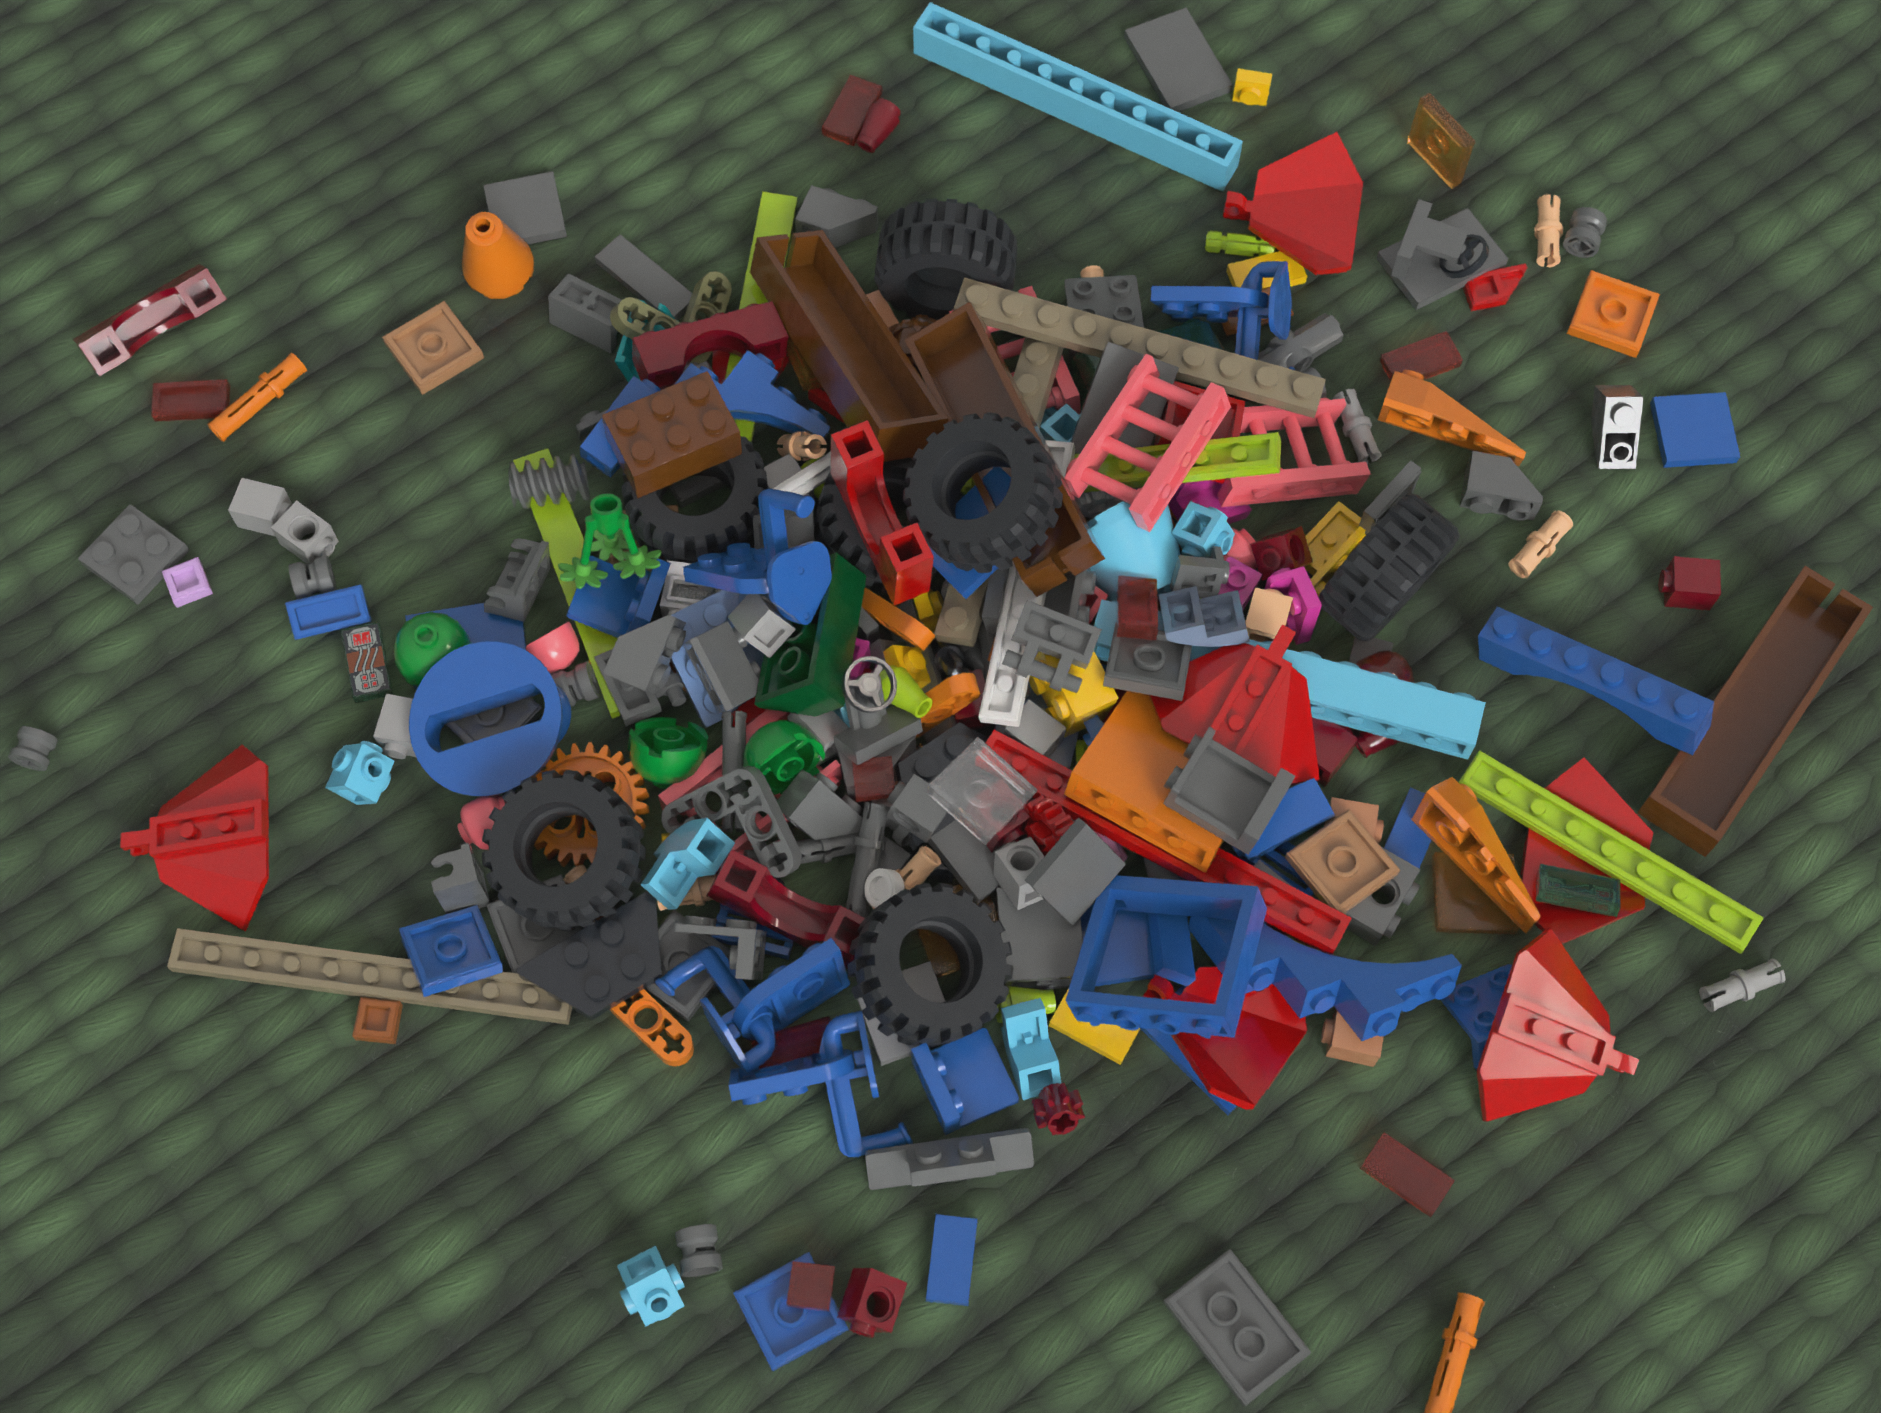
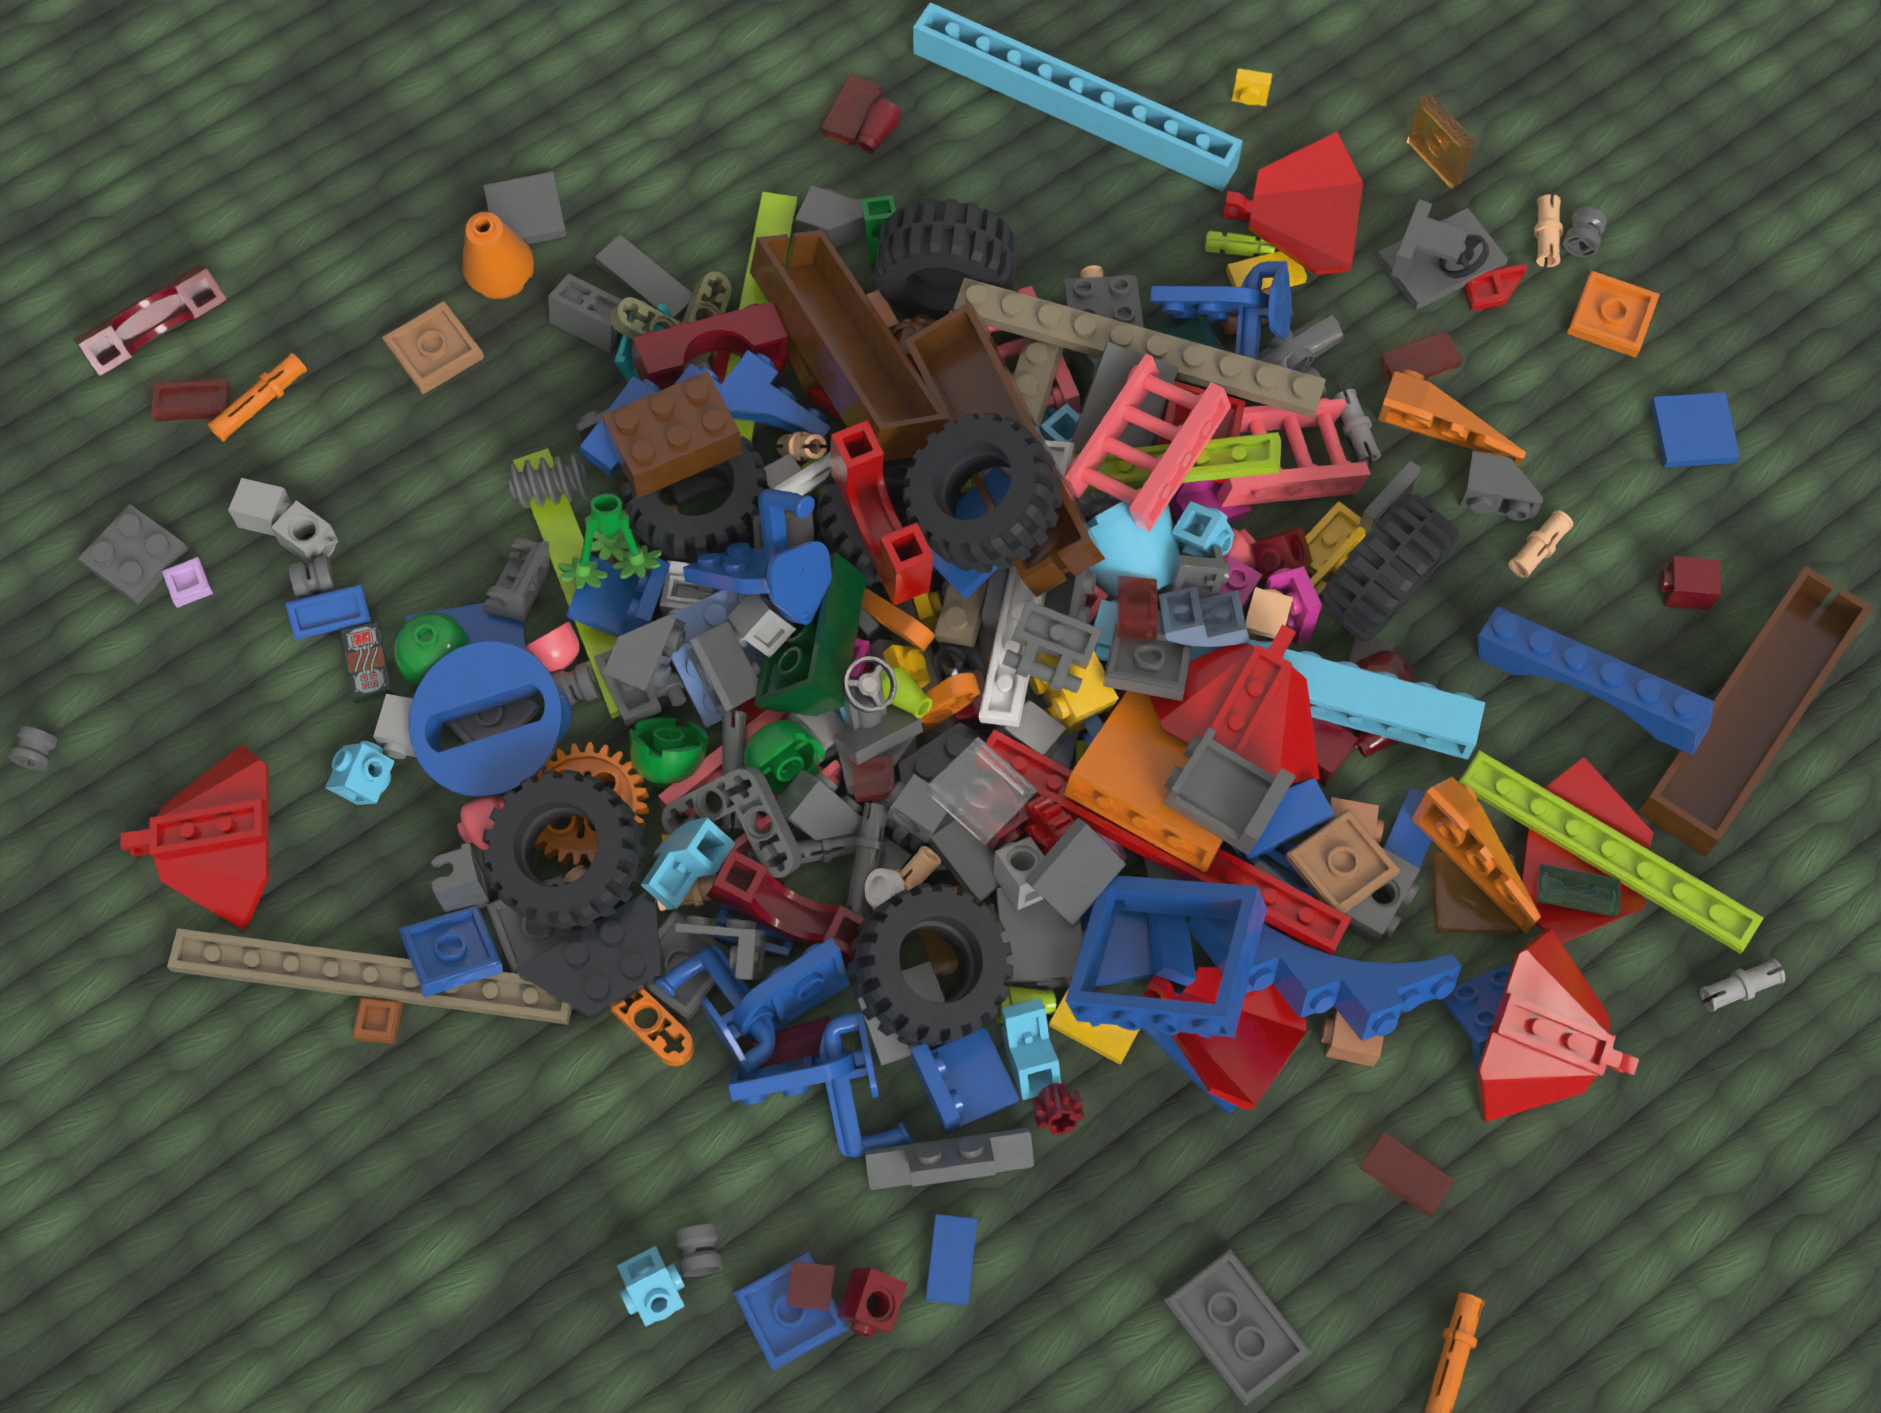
(875, 212): none -> green leg
(1178, 60): dark grey tile -> none
(1616, 425): slope -> none

